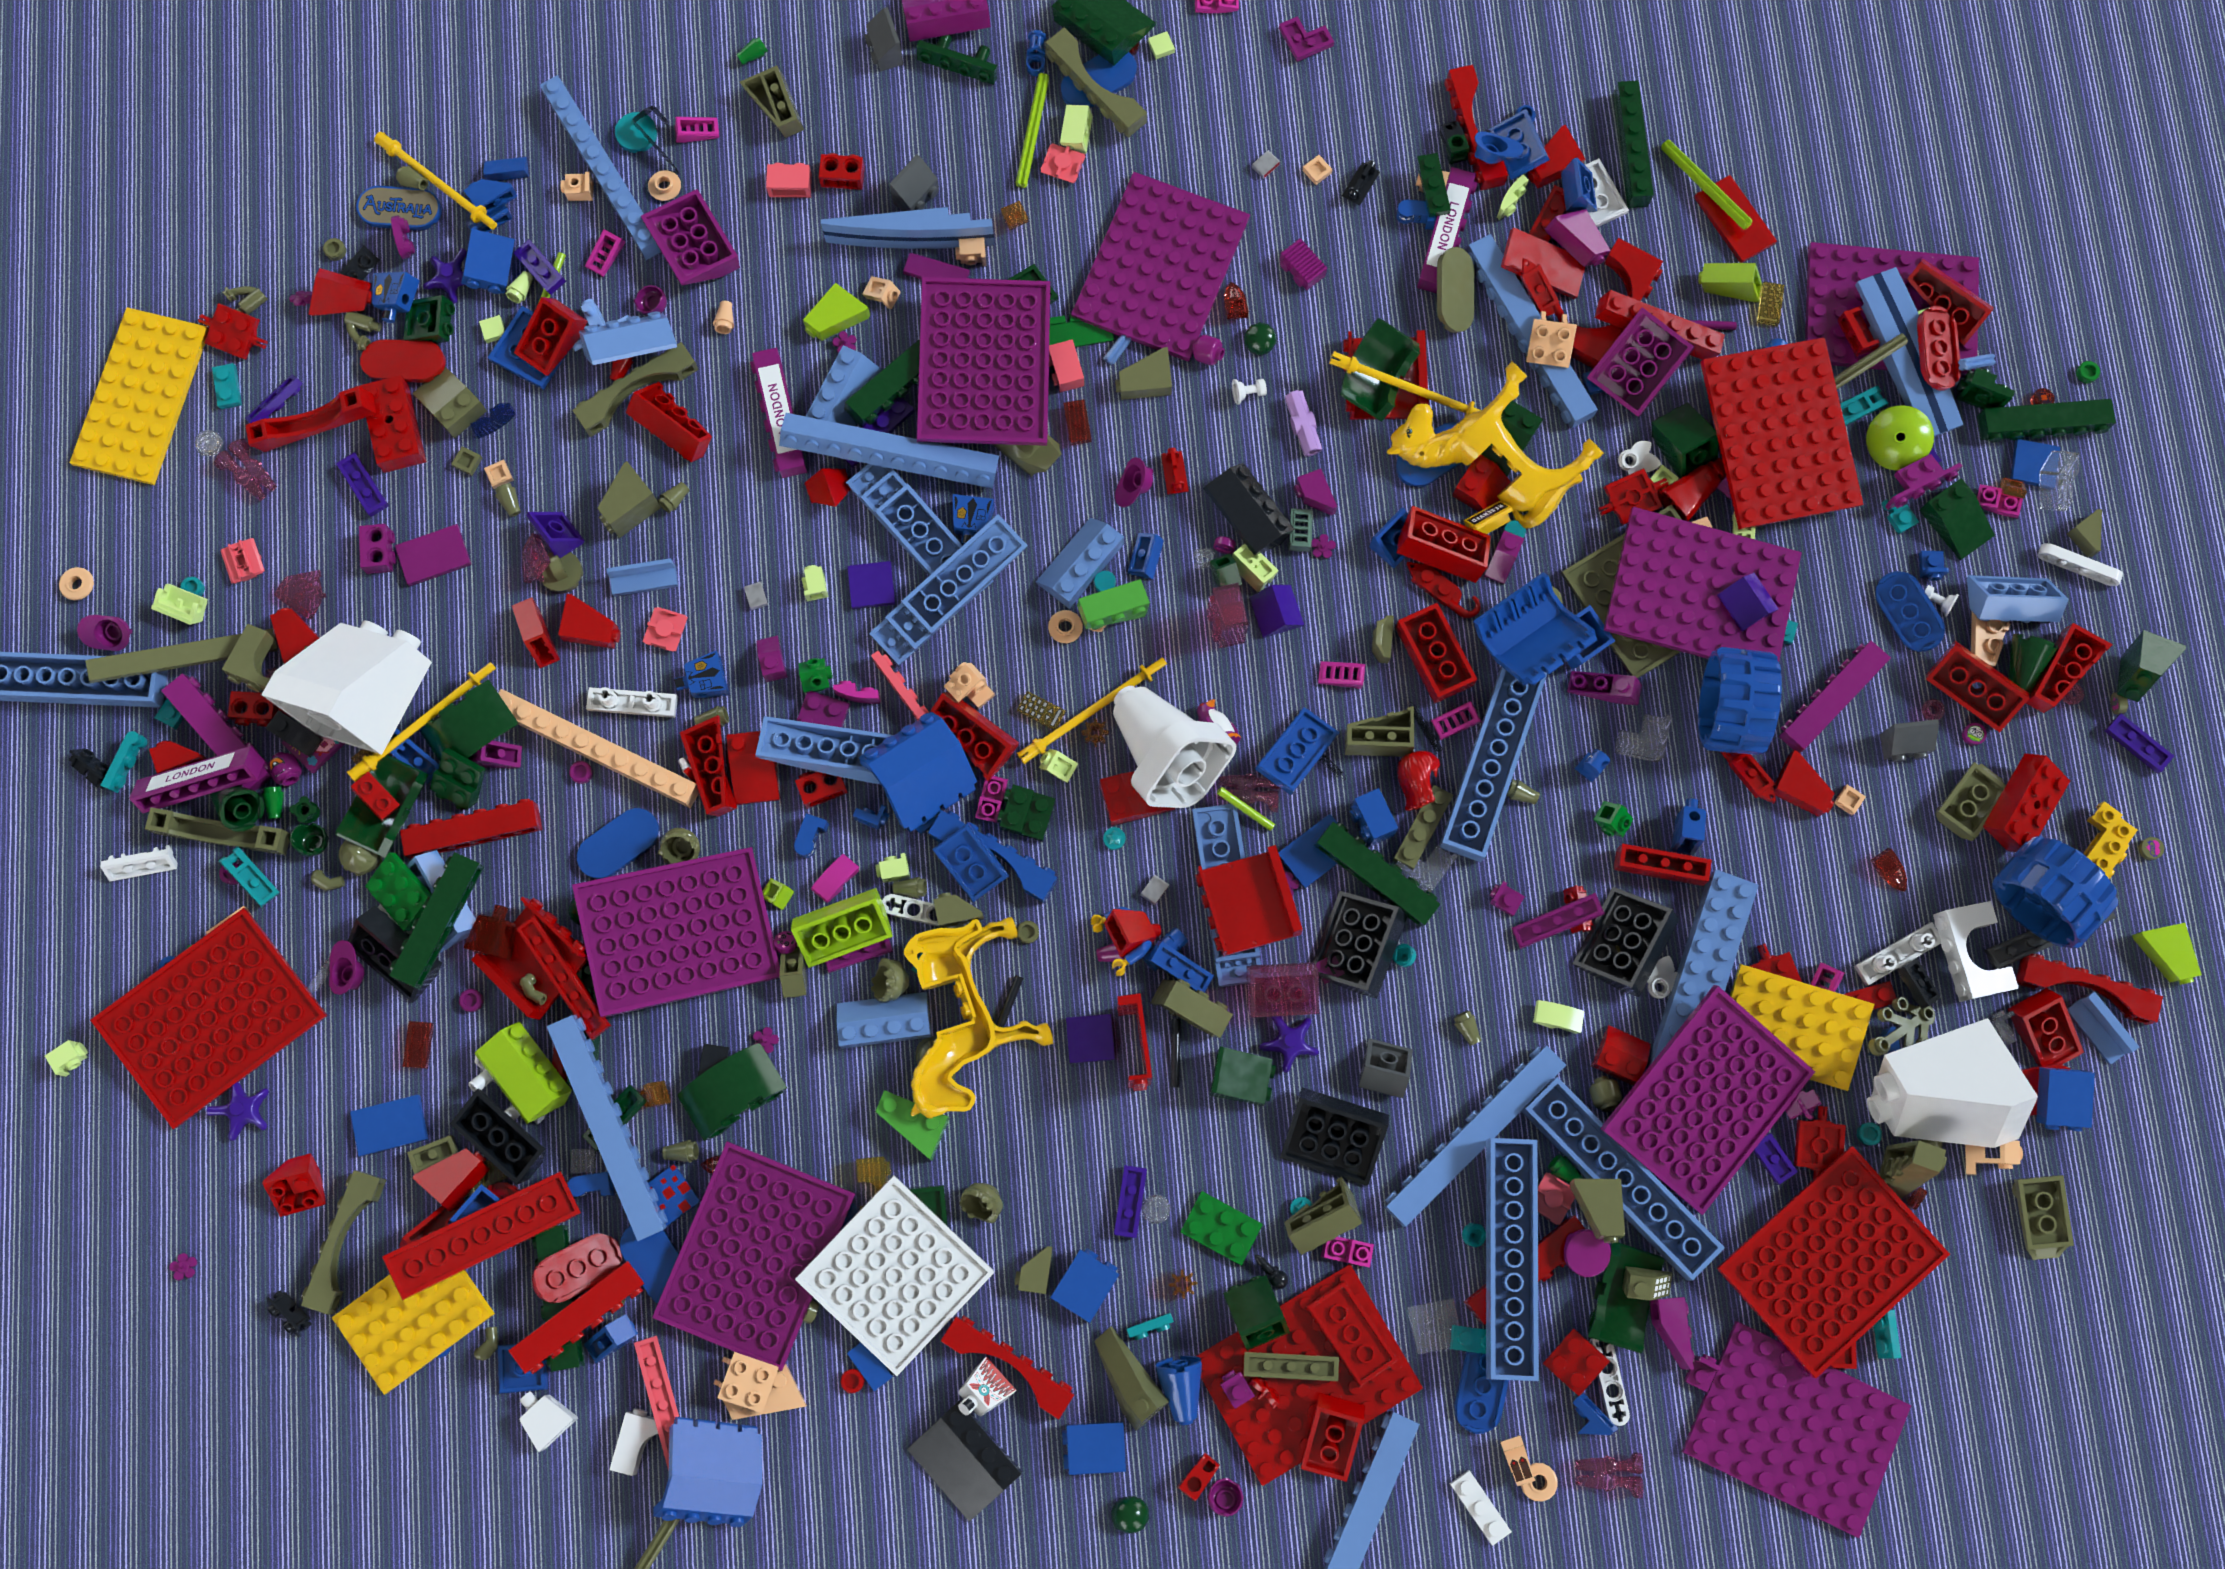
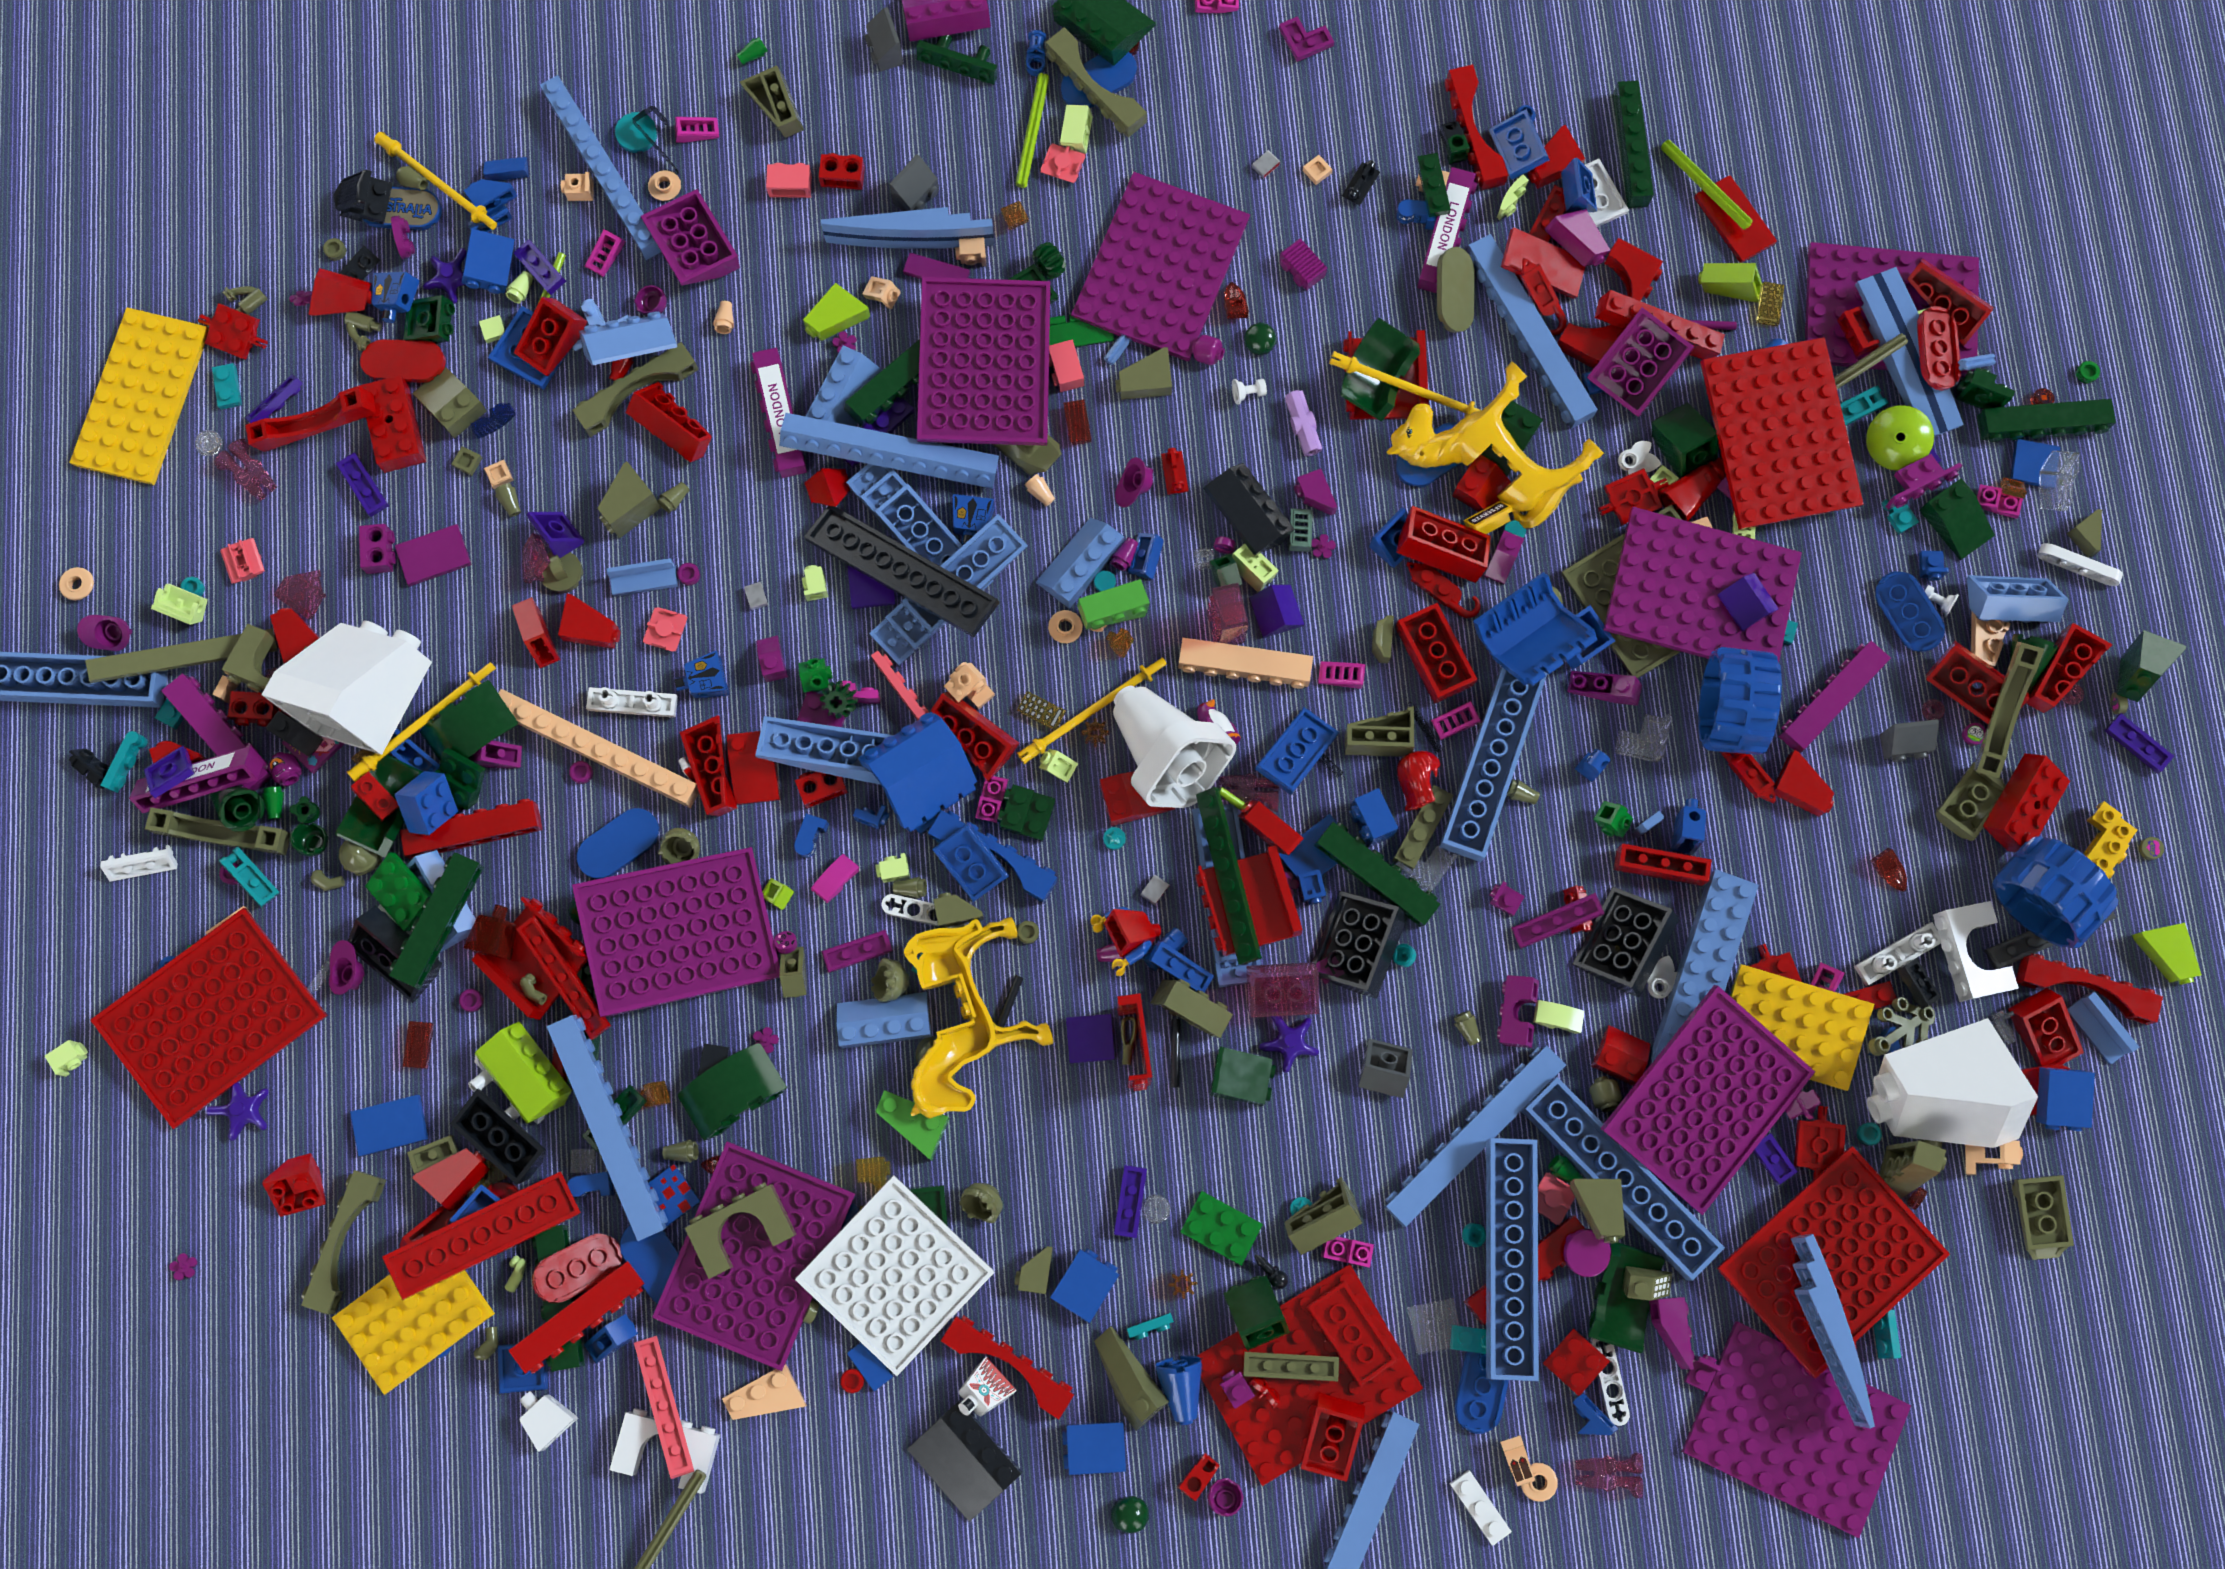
(169, 771): none -> dark purple tile
(224, 689): none -> light nougat tile
(281, 1308): black hinge -> none
(363, 197): none -> black piece
(426, 803): none -> blue brick
(517, 1274): none -> yellowish green arm
(688, 574): none -> magenta tile
(706, 1232): none -> olive arch
(712, 1473): hinge -> none
(721, 711): olive cone -> none
(746, 1382): light nougat plate -> none
(833, 704): none -> dark green gear
(841, 927): lime slope -> none
(902, 570): none -> black plate
(1039, 489): none -> light nougat cone
(1049, 260): none -> dark green gear
(1120, 642): none -> clear orange tile
(1124, 554): none -> magenta cone
(1127, 1047): none -> olive piece
(1161, 45): yellowish green tile -> none
(1228, 876): none -> dark green plate
(1245, 662): none -> light nougat brick
(1269, 827): none -> red slope
(1312, 887): none -> blue bracket
(1335, 1136): black slope -> none
(1496, 148): blue piece -> none
(1517, 992): none -> magenta arch
(1551, 341): light nougat plate -> none
(1648, 824): none -> medium blue tile
(1830, 1327): none -> medium blue slope
(1849, 800): light nougat tile -> none
(2006, 710): none -> olive arch

